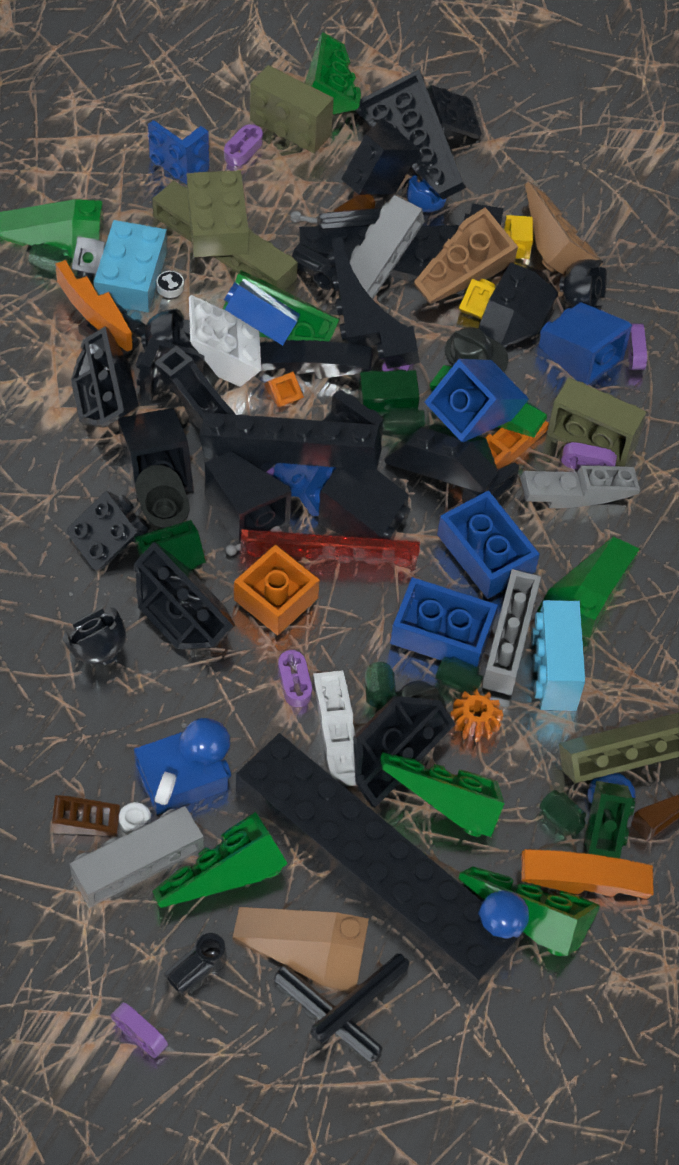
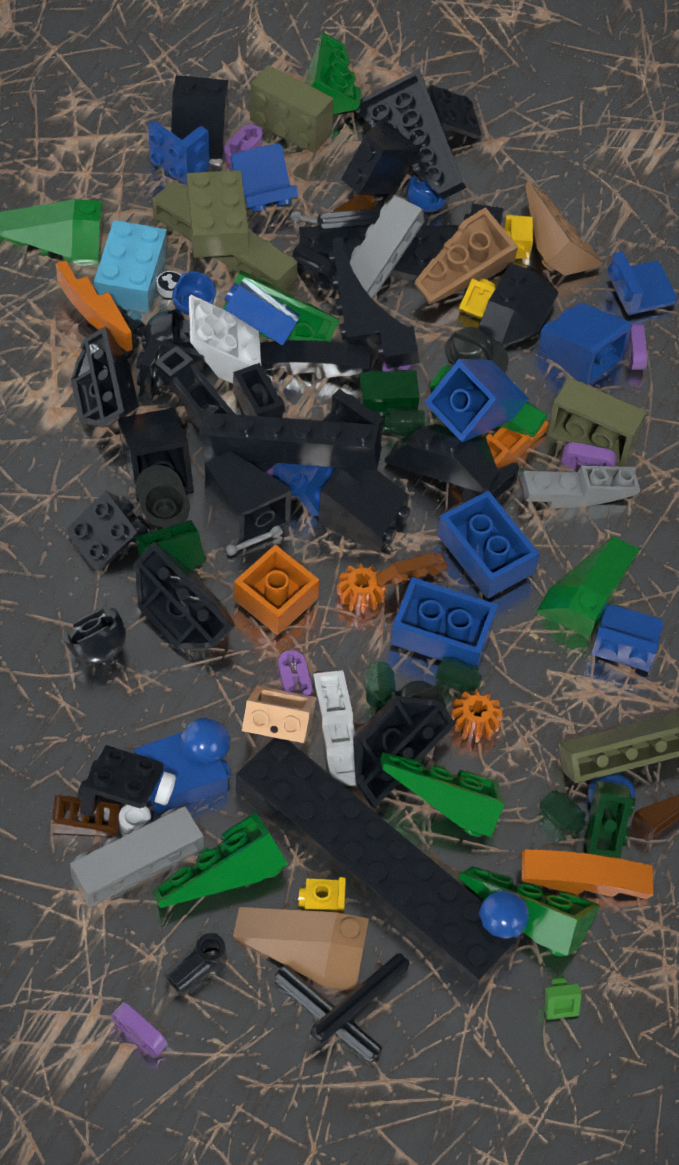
(45, 256): clear green brick -> none
(85, 245): brick -> none
(119, 778): none -> black bracket
(193, 284): none -> blue hair
(204, 104): none -> black slope
(256, 393): none -> black brick
(264, 176): none -> blue bracket
(284, 389): orange slope -> none
(286, 710): none -> light nougat window
(331, 547): clear red plate -> none
(332, 889): none -> yellow brick
(360, 588): none -> orange gear
(415, 567): none -> dark orange hinge
(511, 632): light grey brick -> none
(558, 655): medium azure brick -> none
(562, 999): none -> bright green tile
(584, 283): black cylinder -> none
(628, 637): none -> blue bracket
(641, 285): none -> blue bracket

